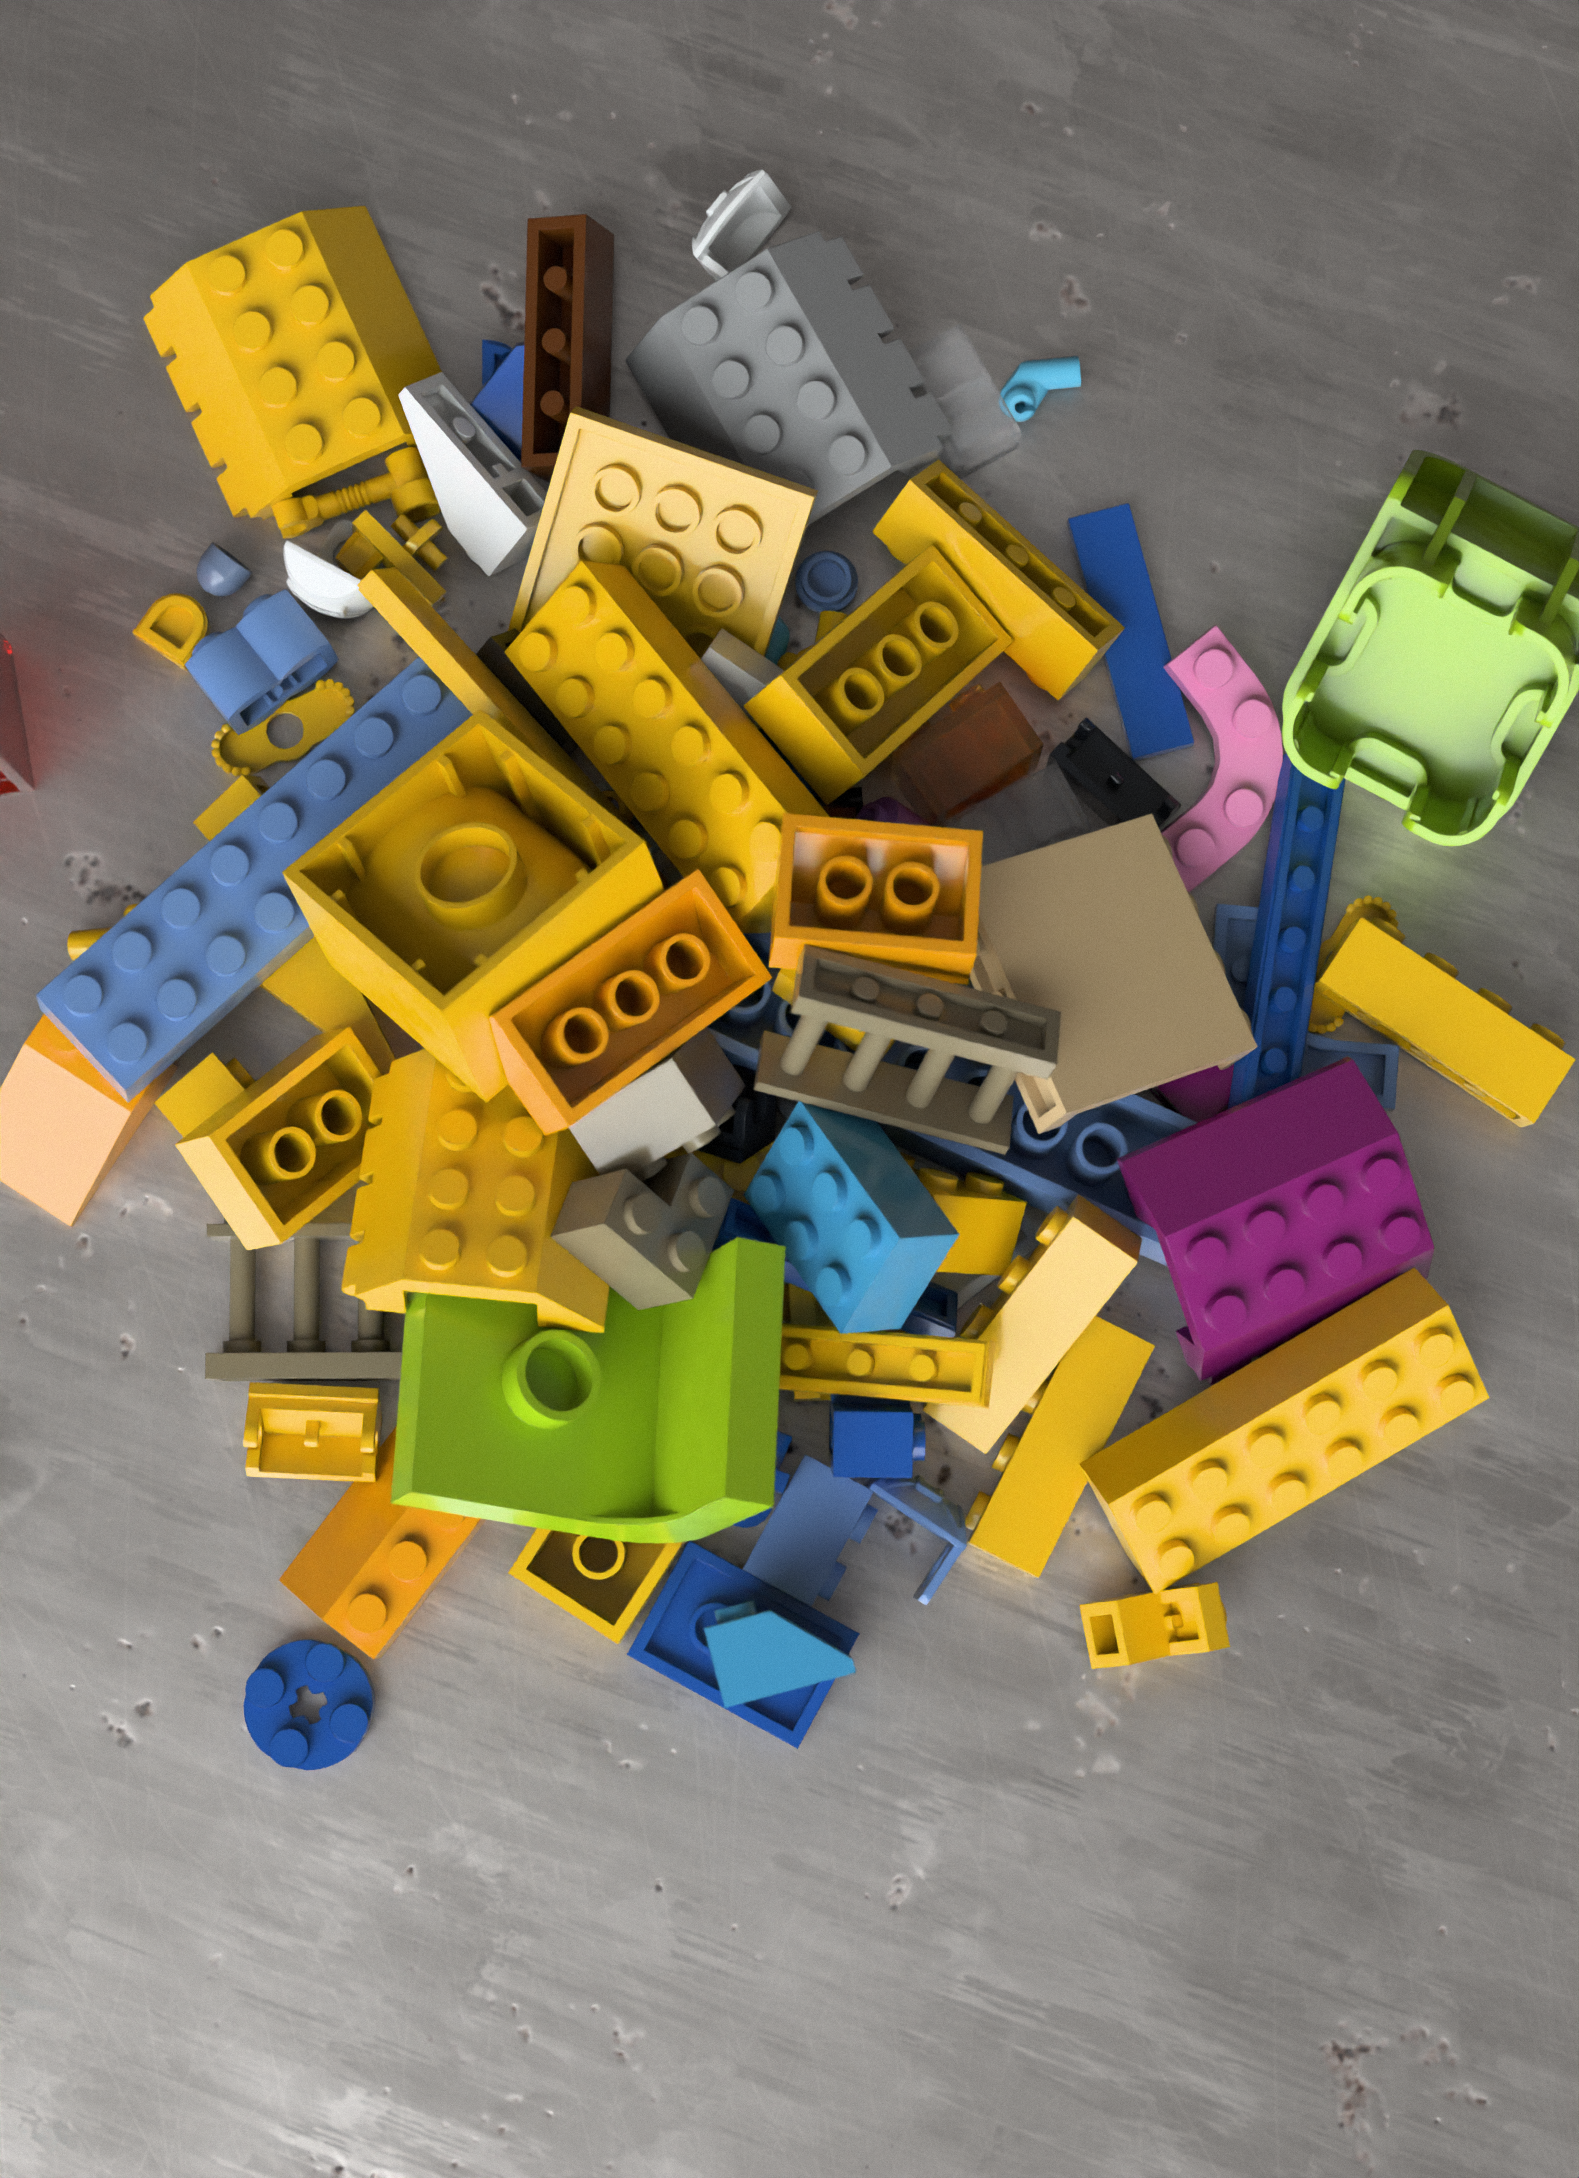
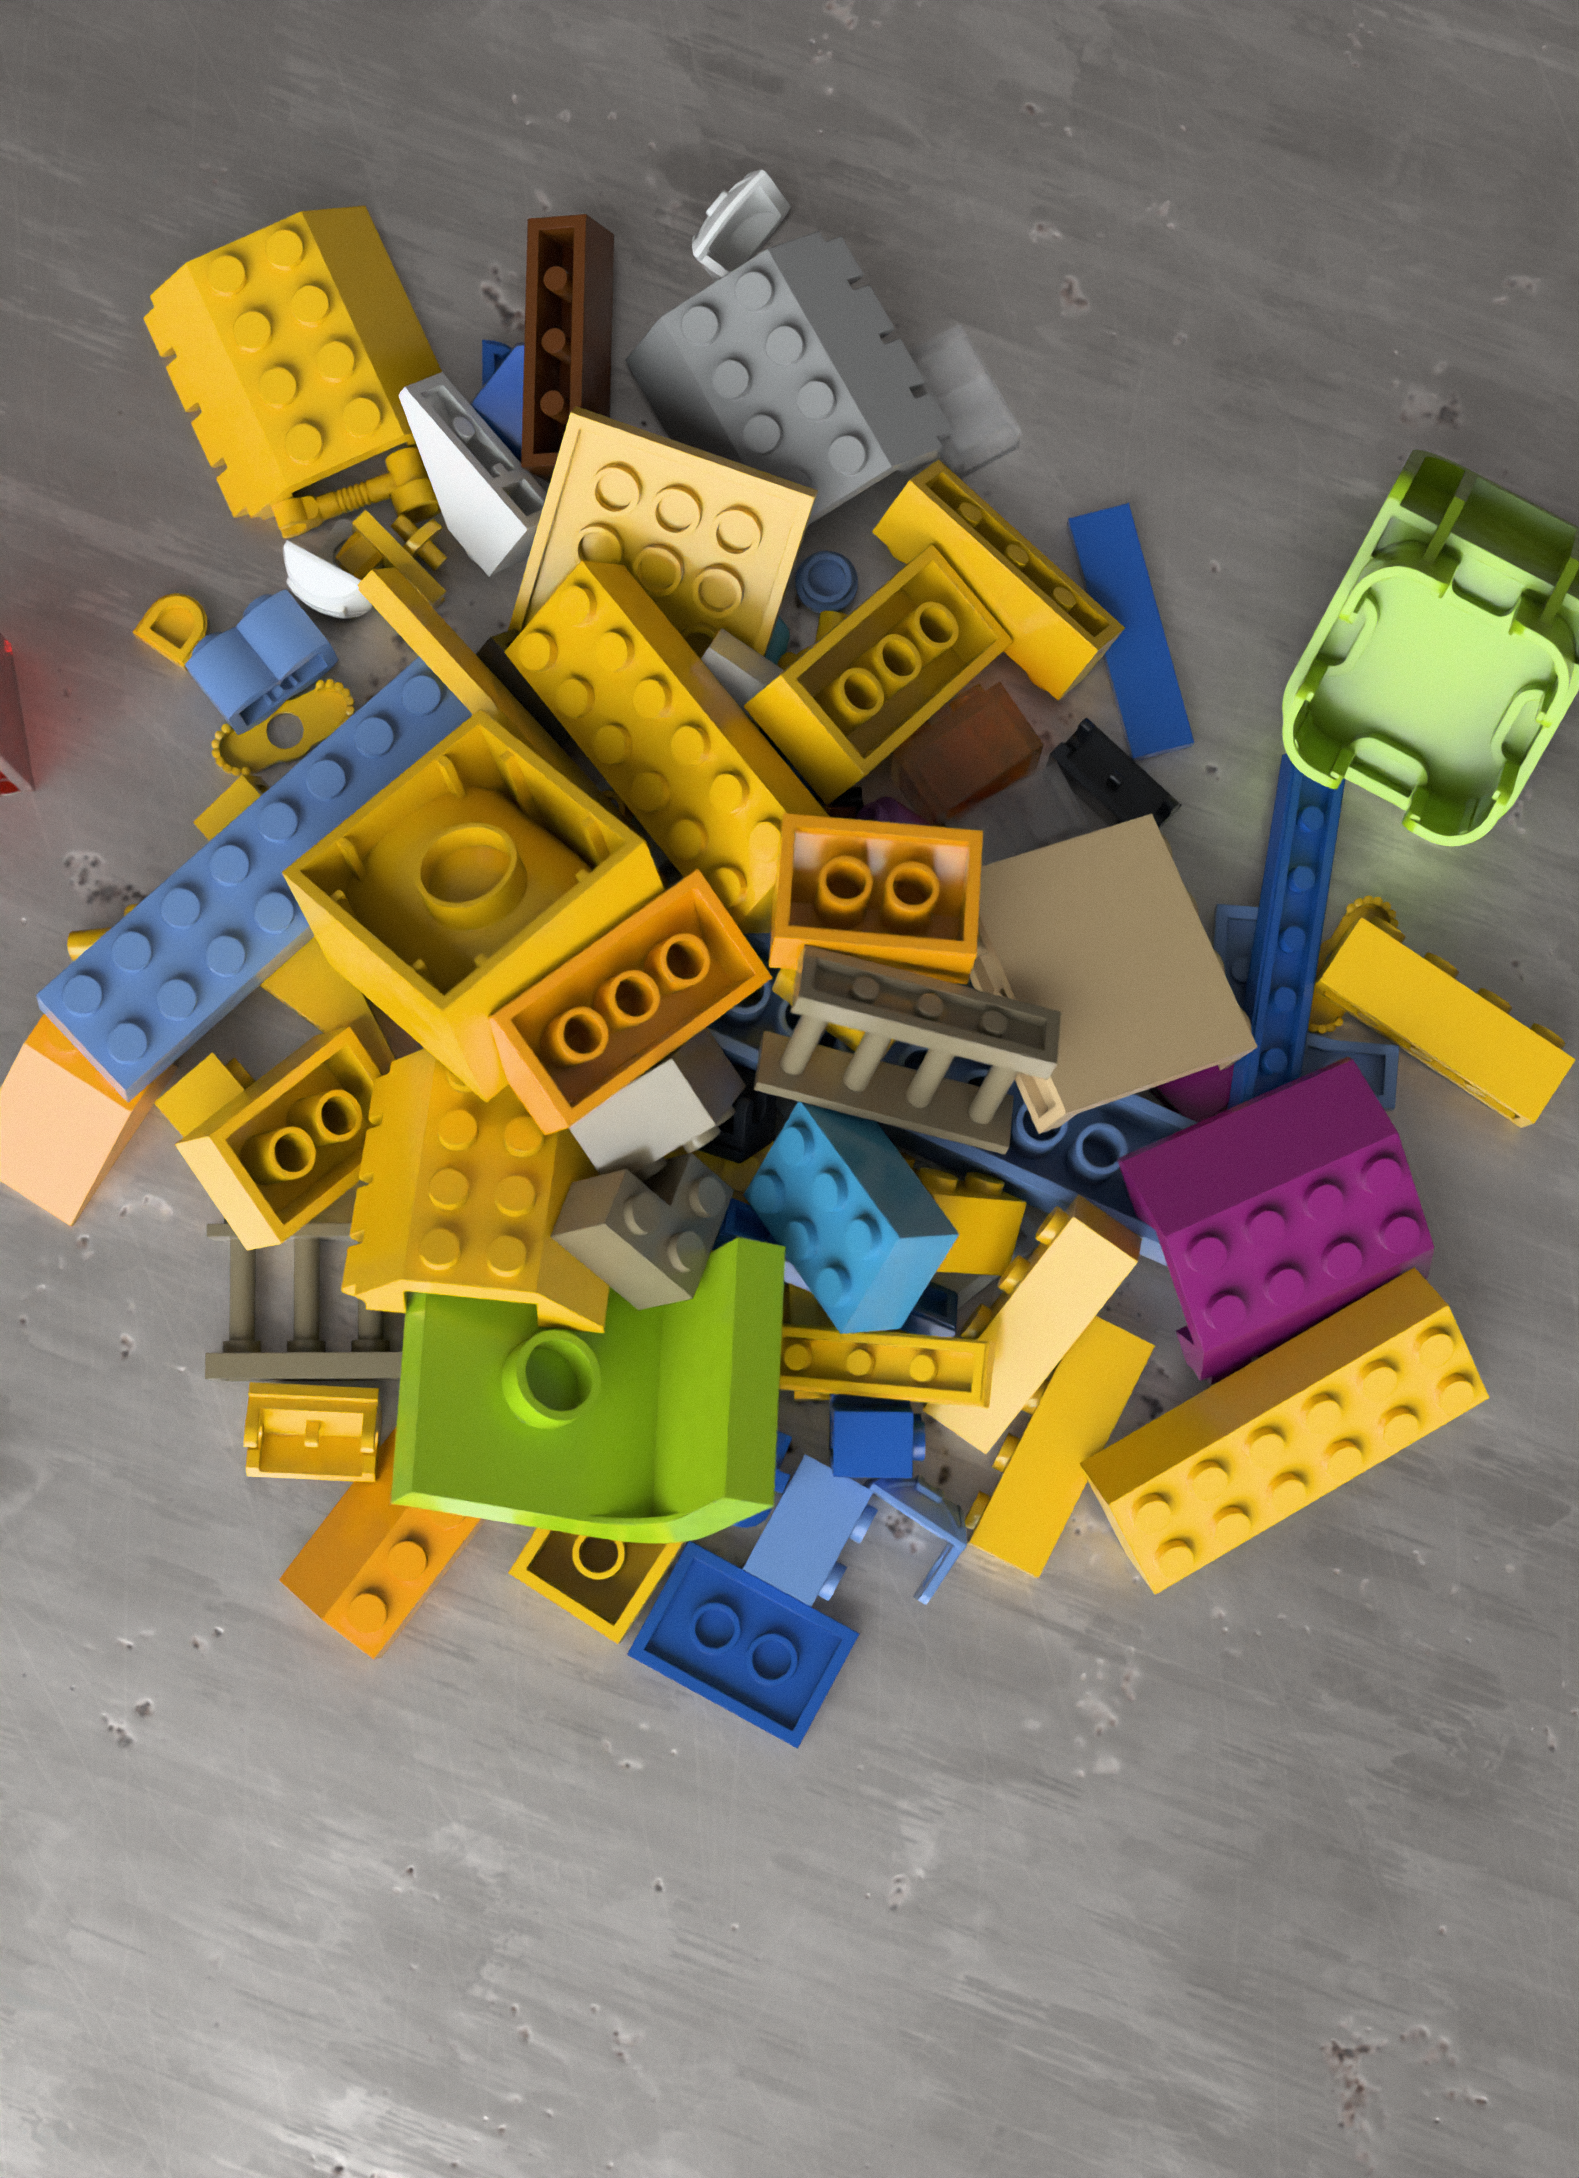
(221, 571): sand blue hinge -> none
(274, 1689): blue plate -> none
(768, 1654): dark azure slope -> none
(1034, 379): medium azure arm -> none
(1155, 1626): yellow brick -> none
(1245, 754): bright pink plate -> none

